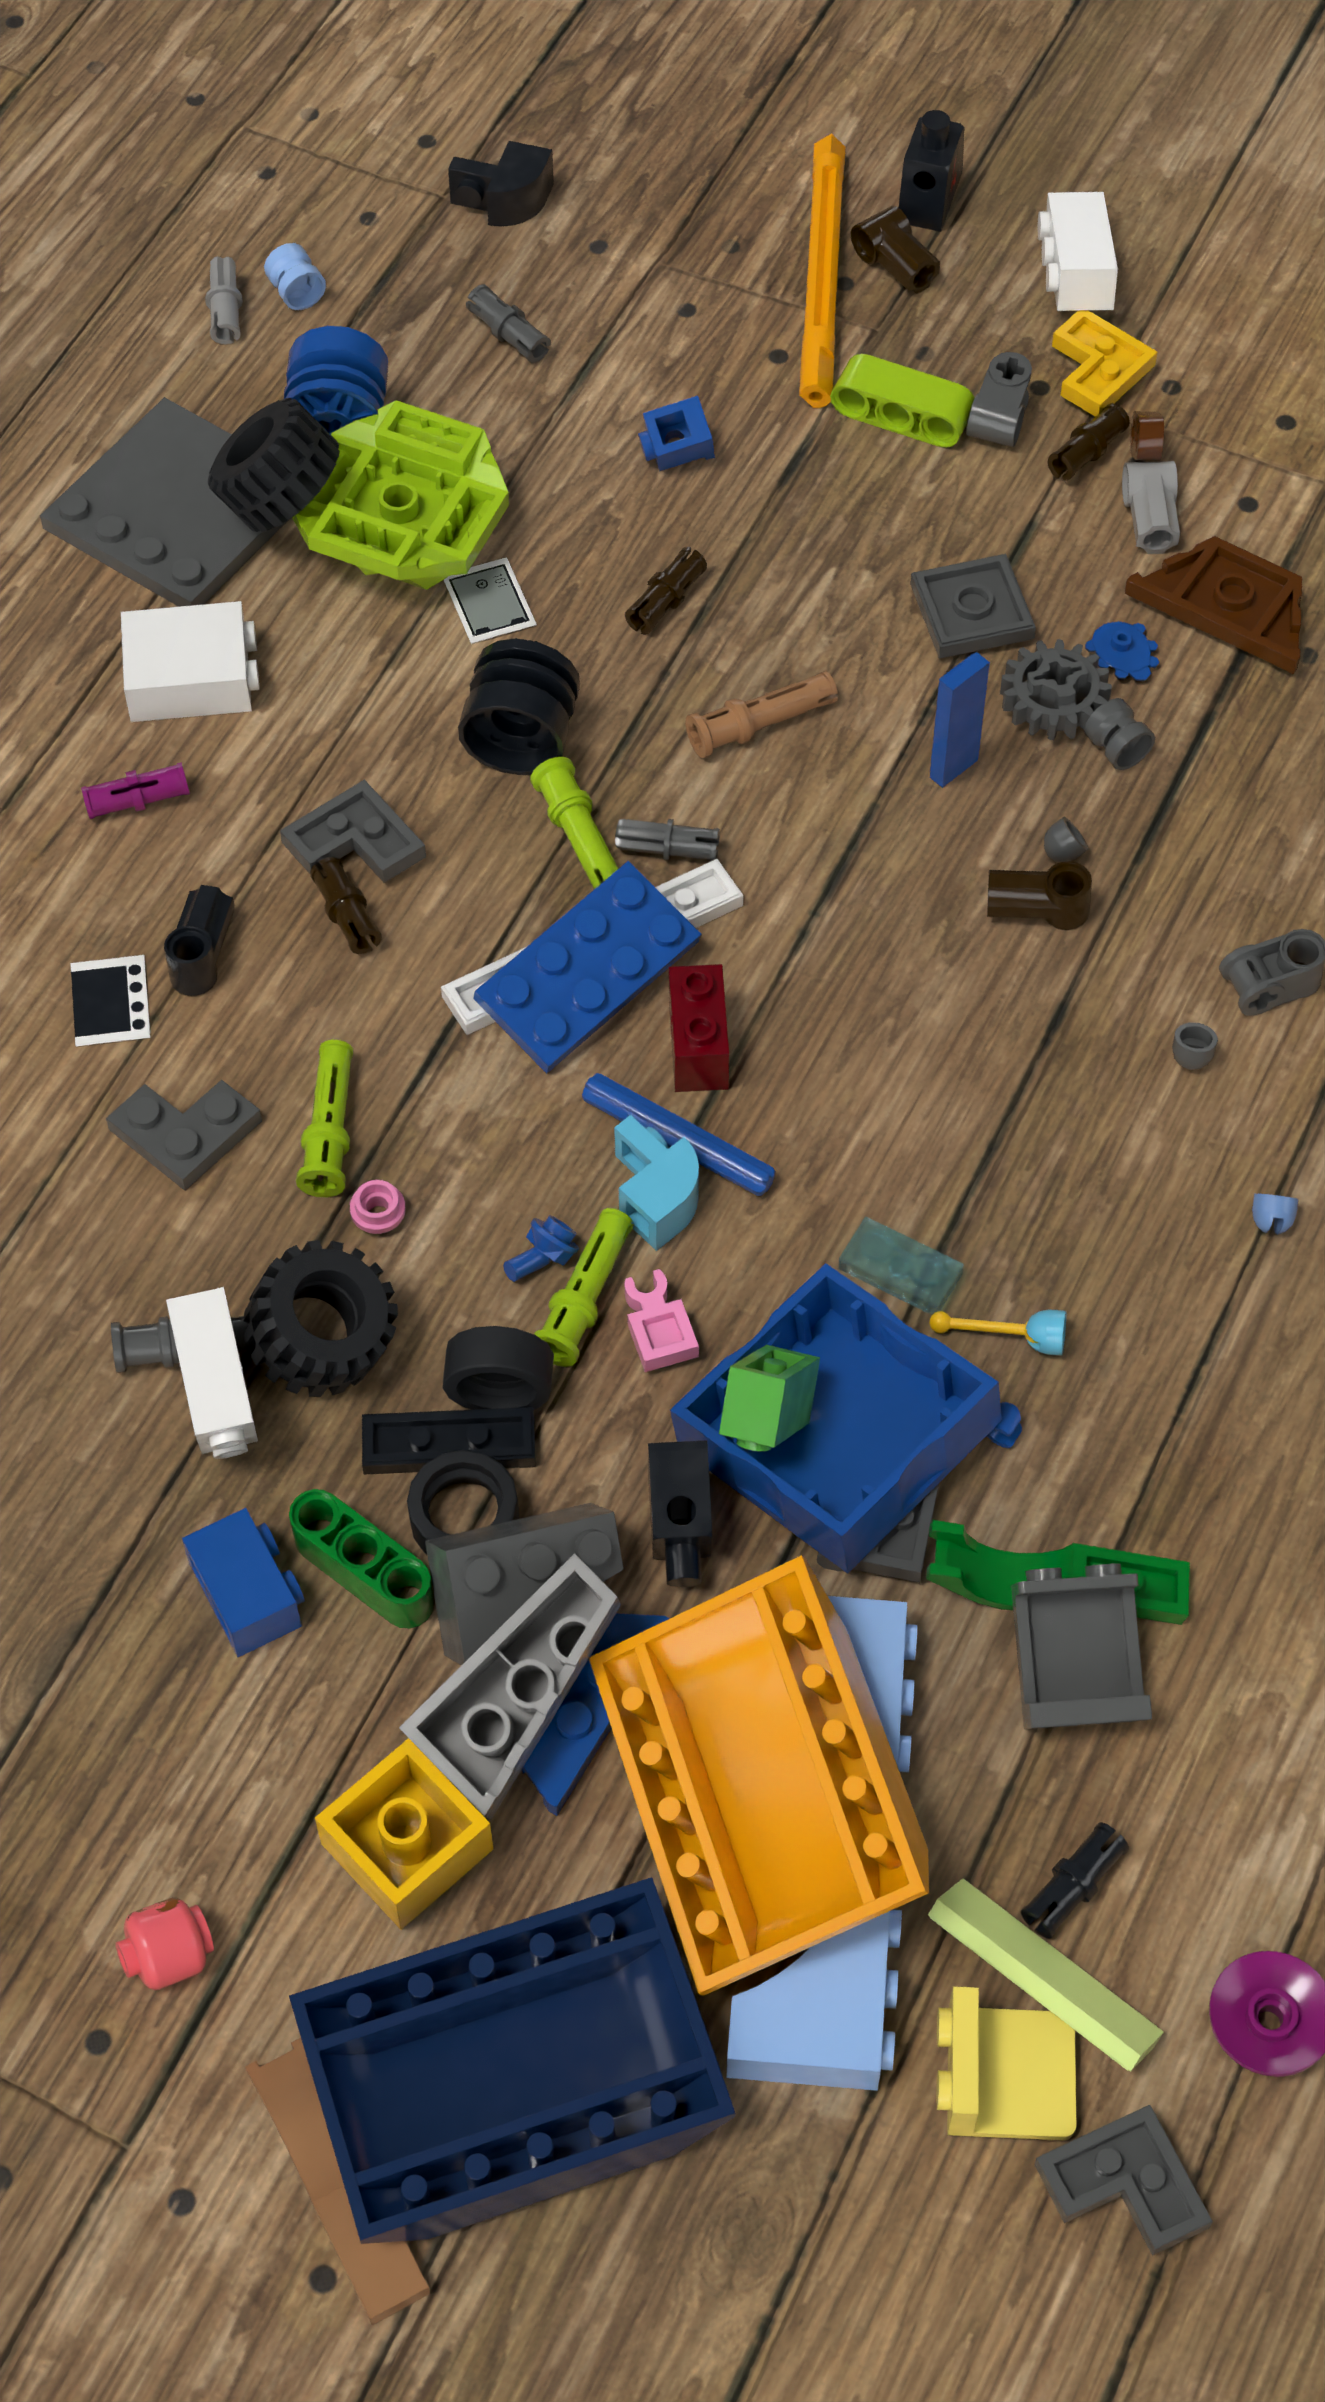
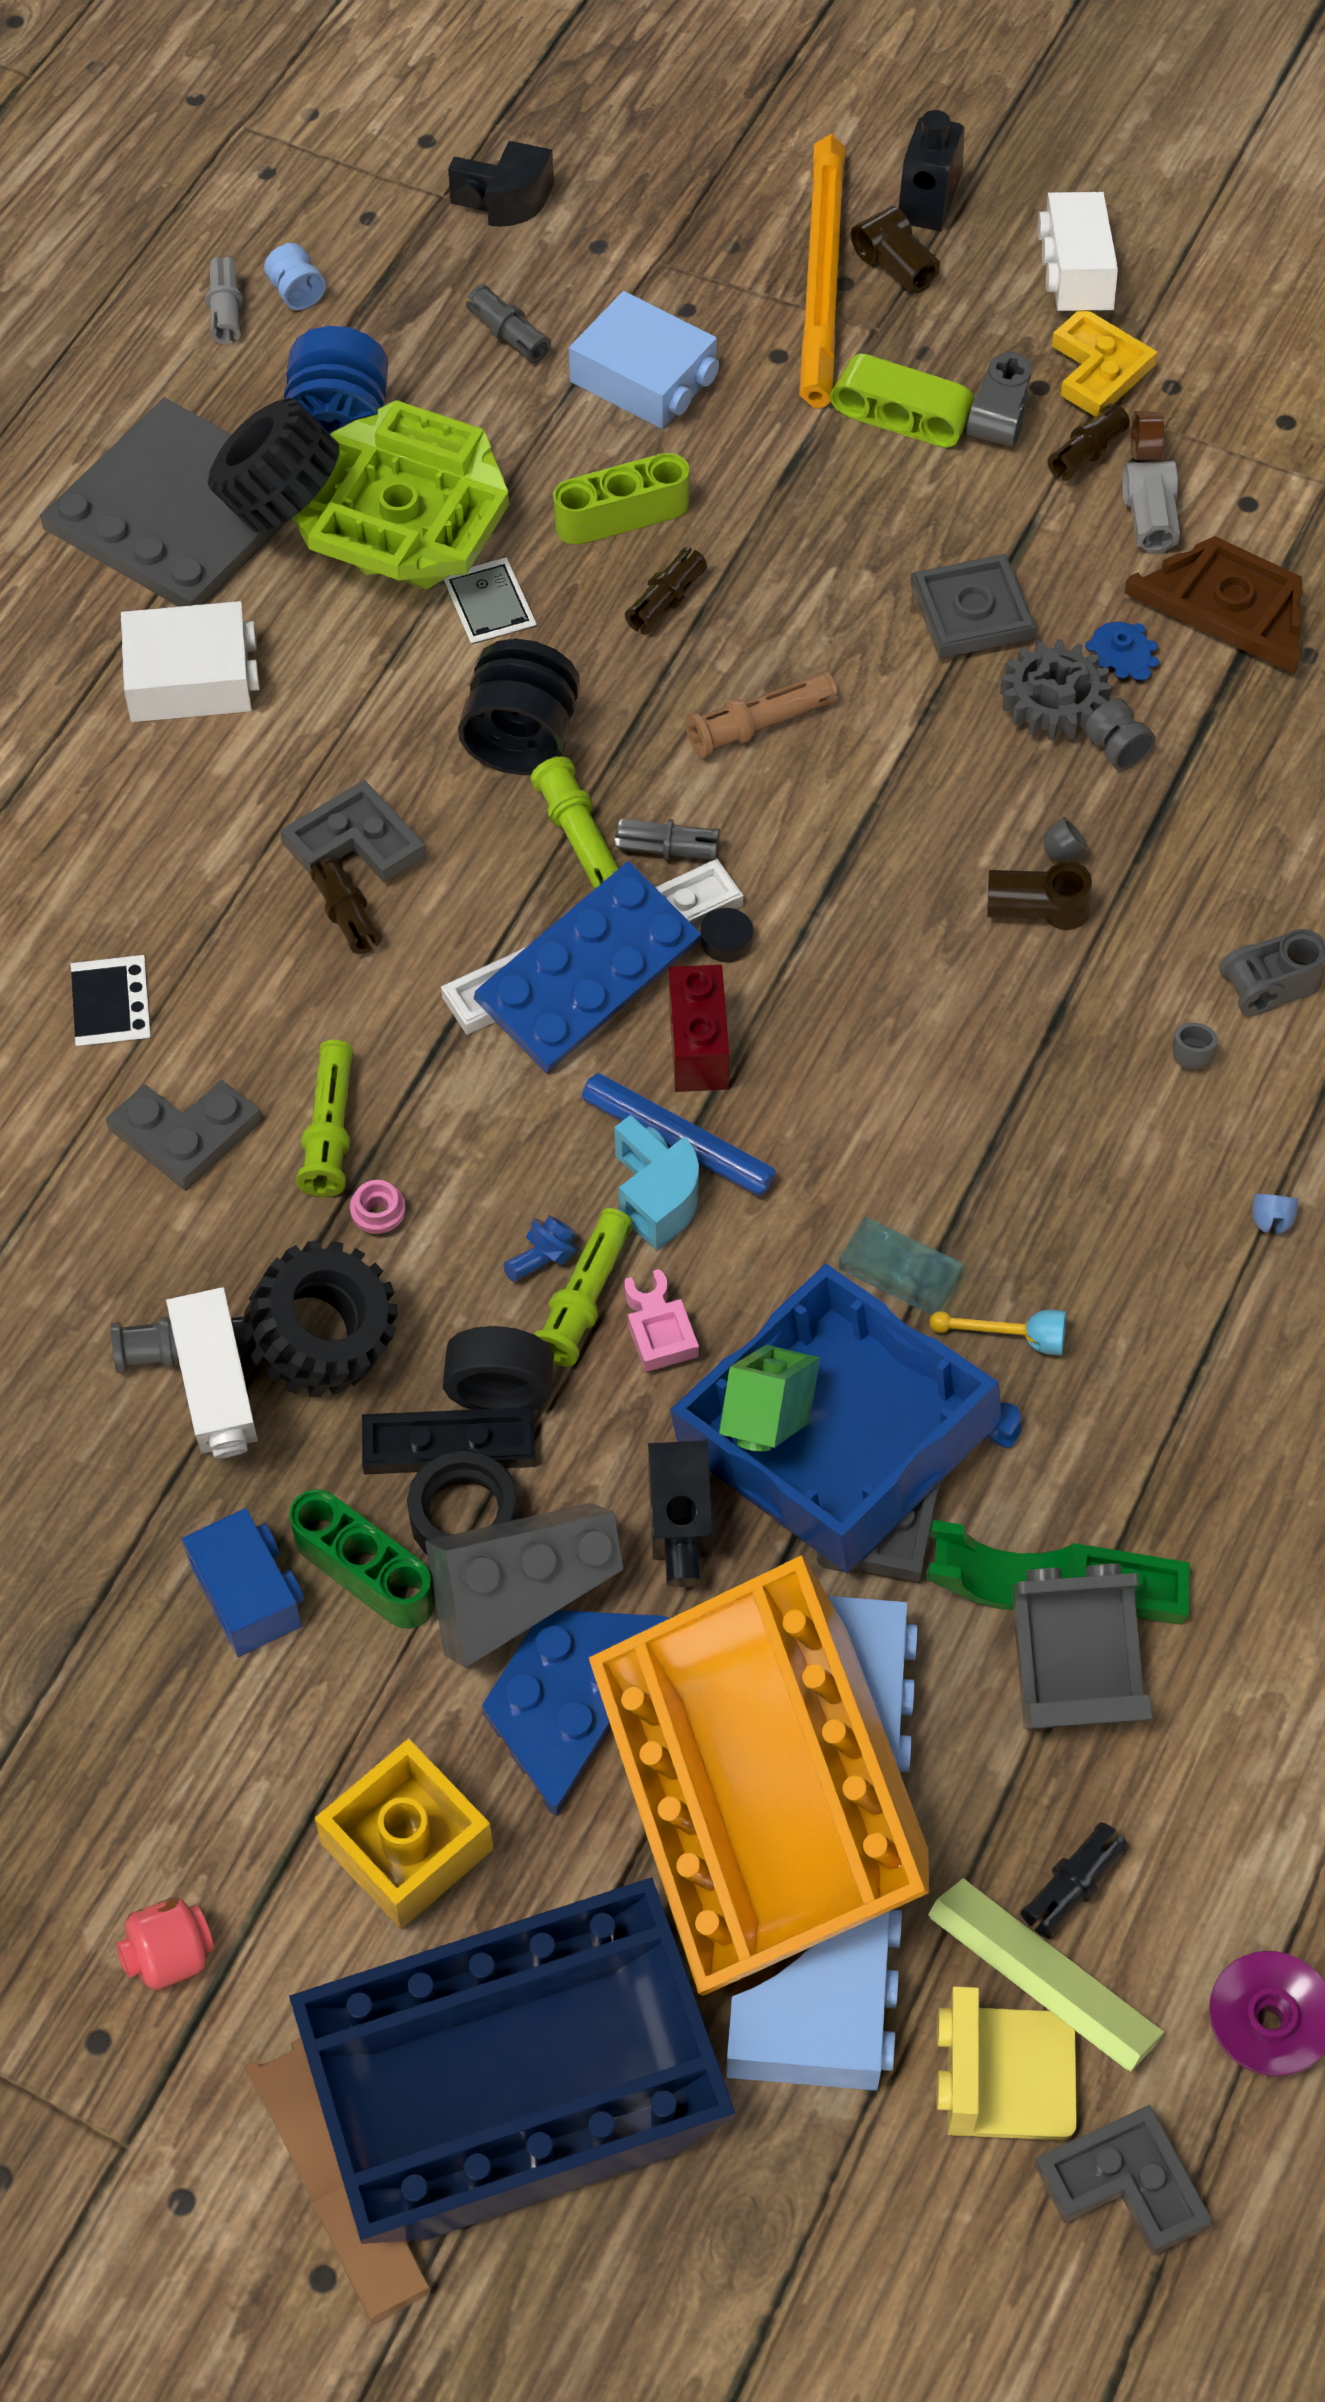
(135, 790): magenta pin -> none
(197, 940): black piece -> none
(506, 1694): light grey wedge -> none
(621, 498): none -> lime beam
(643, 360): none -> light blue brick
(677, 420): blue brick -> none
(726, 934): none -> black tile
(959, 719): blue tile -> none

